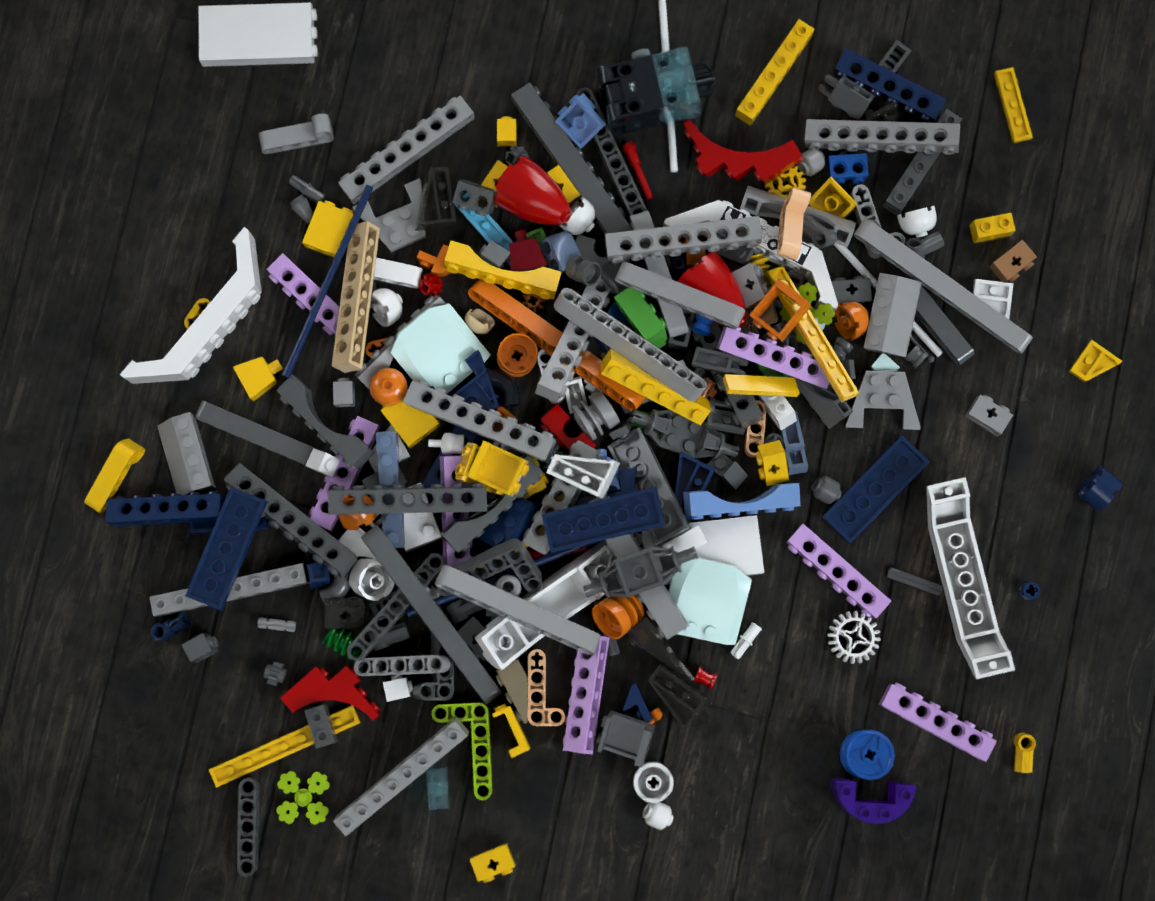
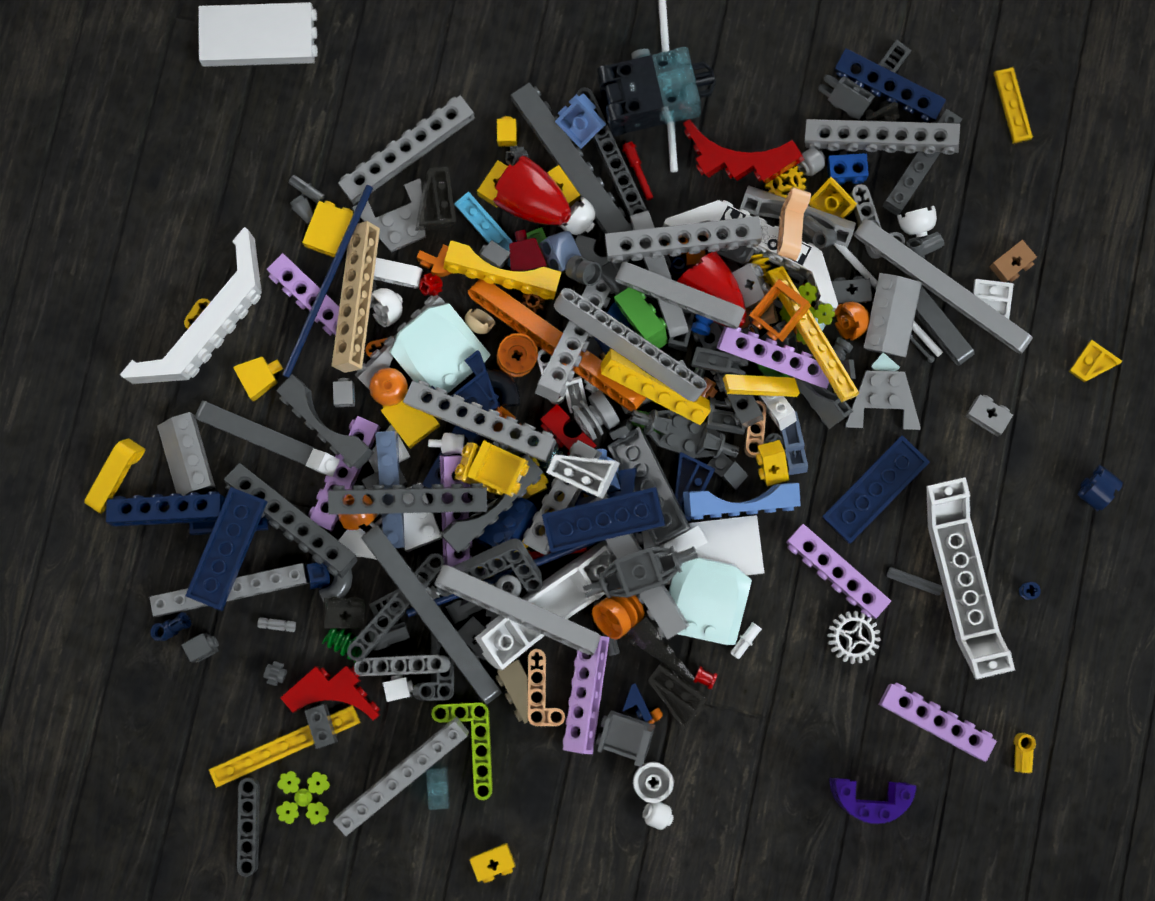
(297, 136): light grey beam -> none
(370, 579): white brick -> none
(476, 192): dark grey brick -> none
(516, 728): yellow panel -> none
(774, 72): yellow brick -> none
(826, 489): dark grey head -> none
(878, 760): blue piece -> none
(916, 356): dark grey wheel -> none
(992, 227): yellow brick -> none

